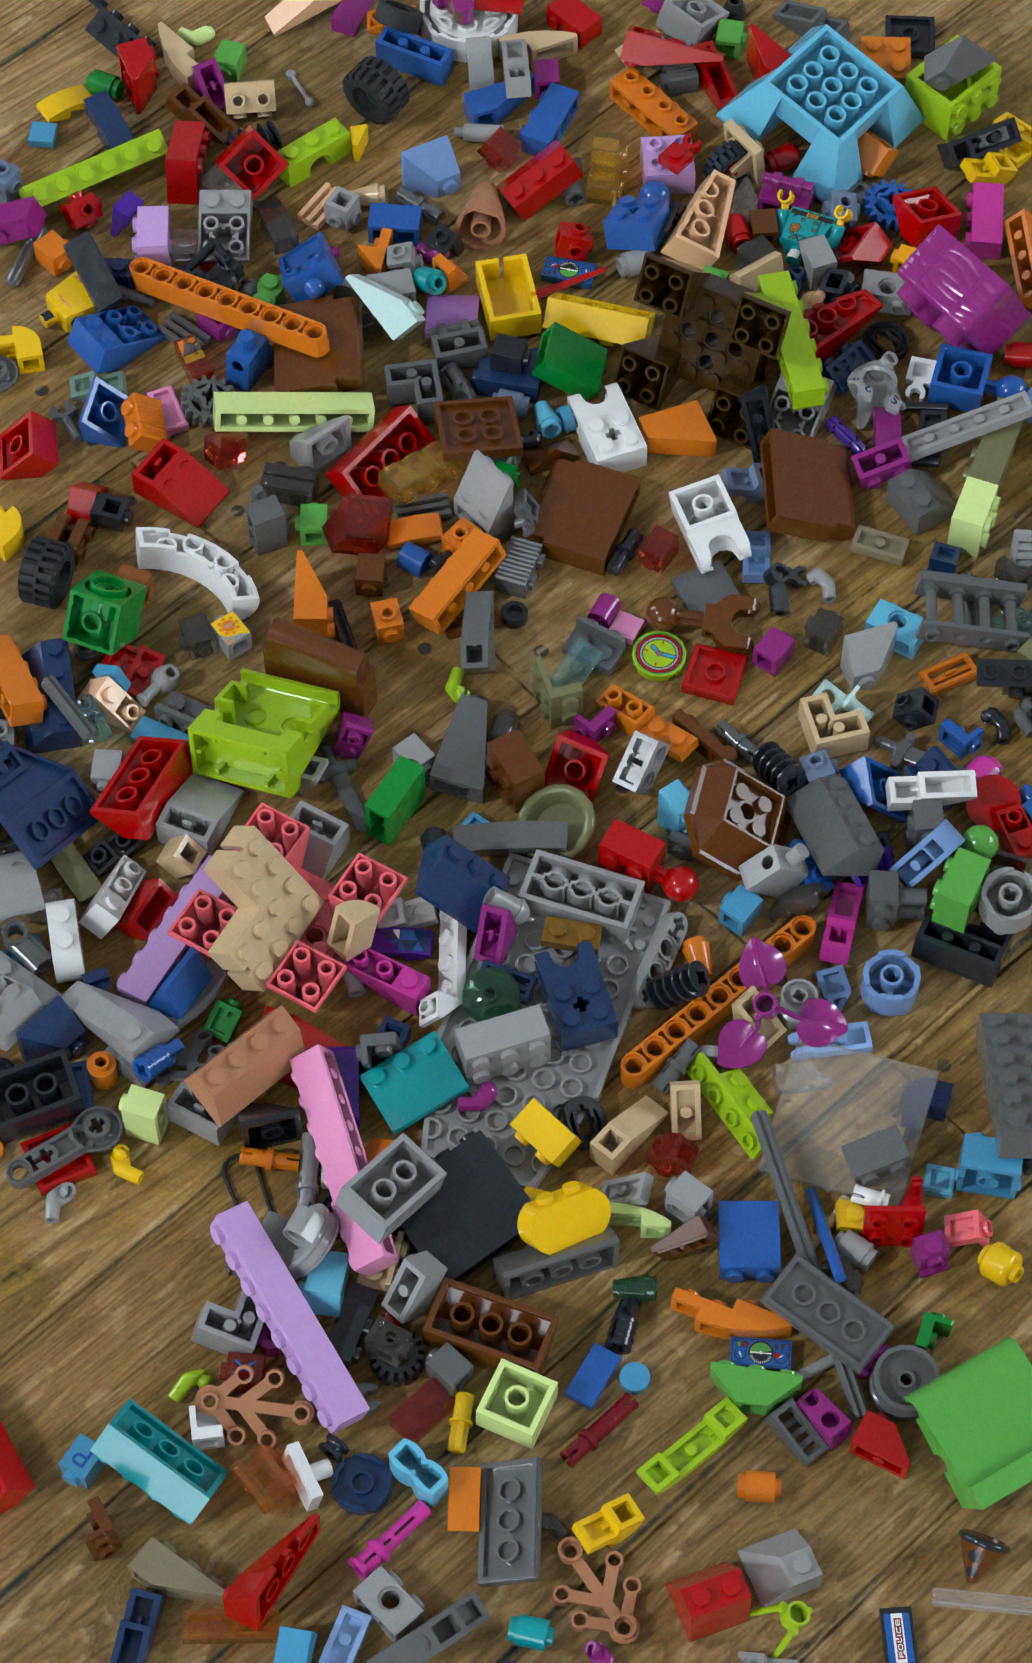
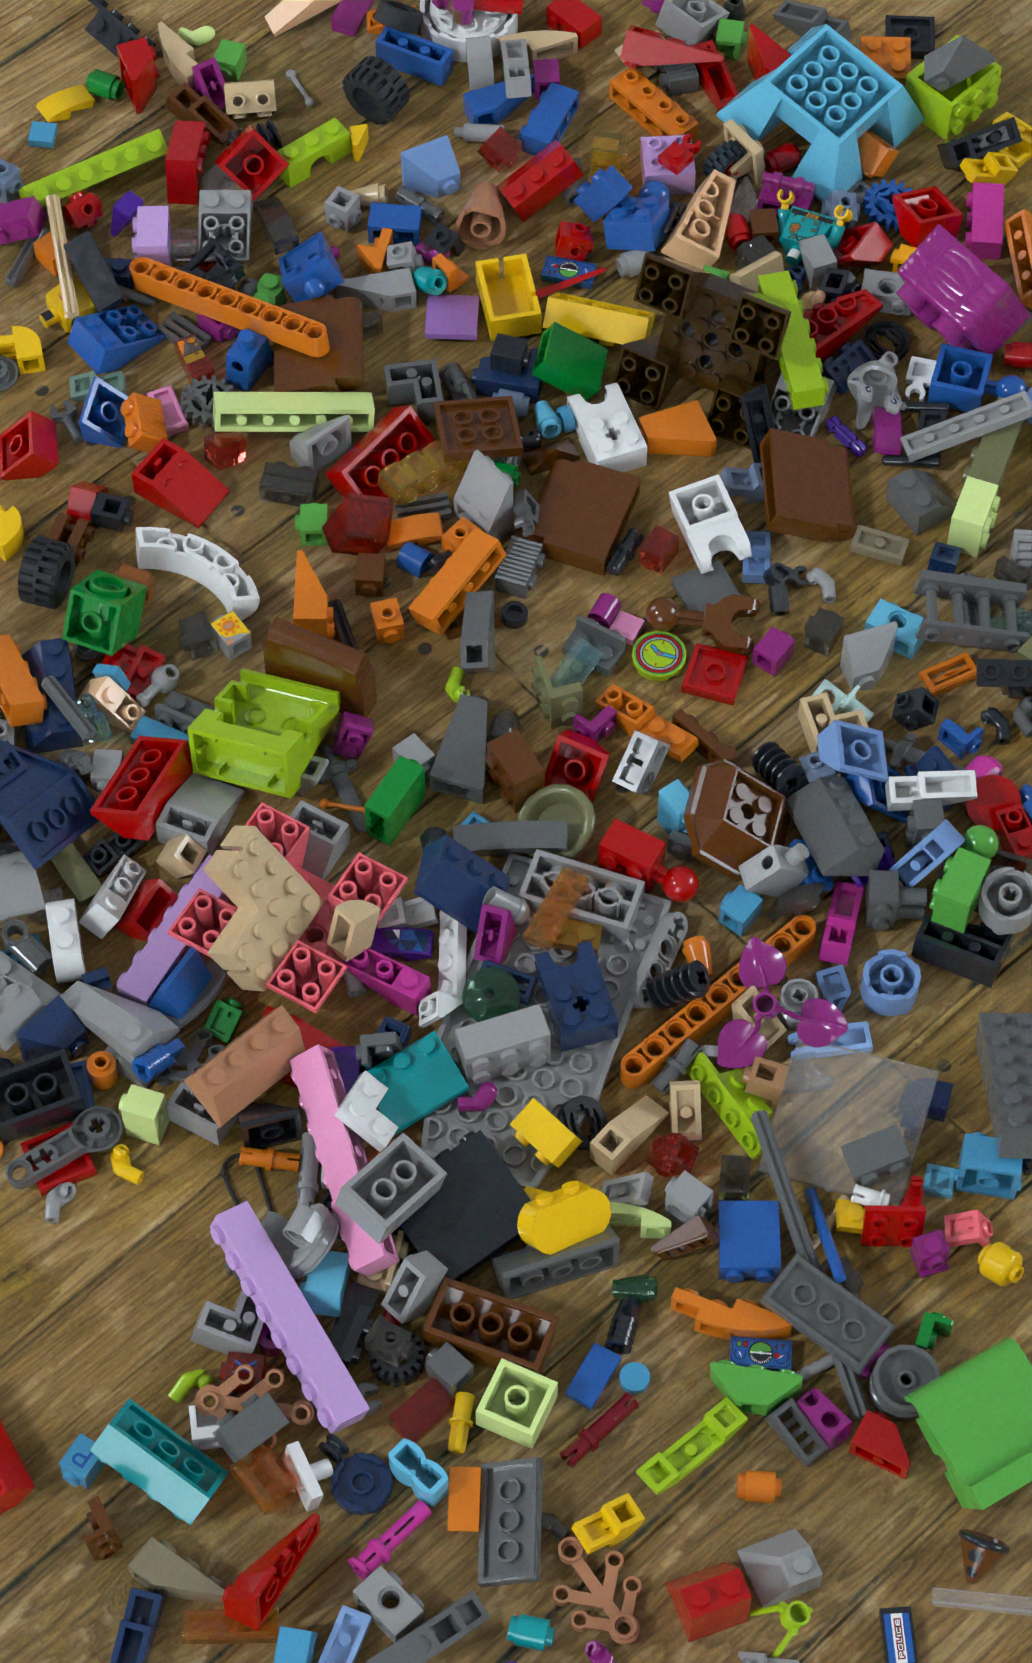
(62, 259): none -> tan axle
(76, 760): none -> dark grey hinge
(107, 120): dark blue slope -> none
(250, 1427): none -> dark grey brick
(266, 522): dark grey brick -> none
(316, 206): light nougat tile -> none
(325, 803): none -> orange hinge
(360, 1112): none -> white plate
(392, 310): light aqua slope -> none
(458, 343): dark grey brick -> none
(556, 908): none -> clear orange plate
(602, 193): none -> blue brick
(734, 738): dark grey pin -> none
(734, 1178): none -> clear smoke bracket
(765, 1079): none -> medium nougat brick
(853, 750): none -> medium blue slope
(856, 1248): light grey brick -> none
(881, 463): magenta brick -> none

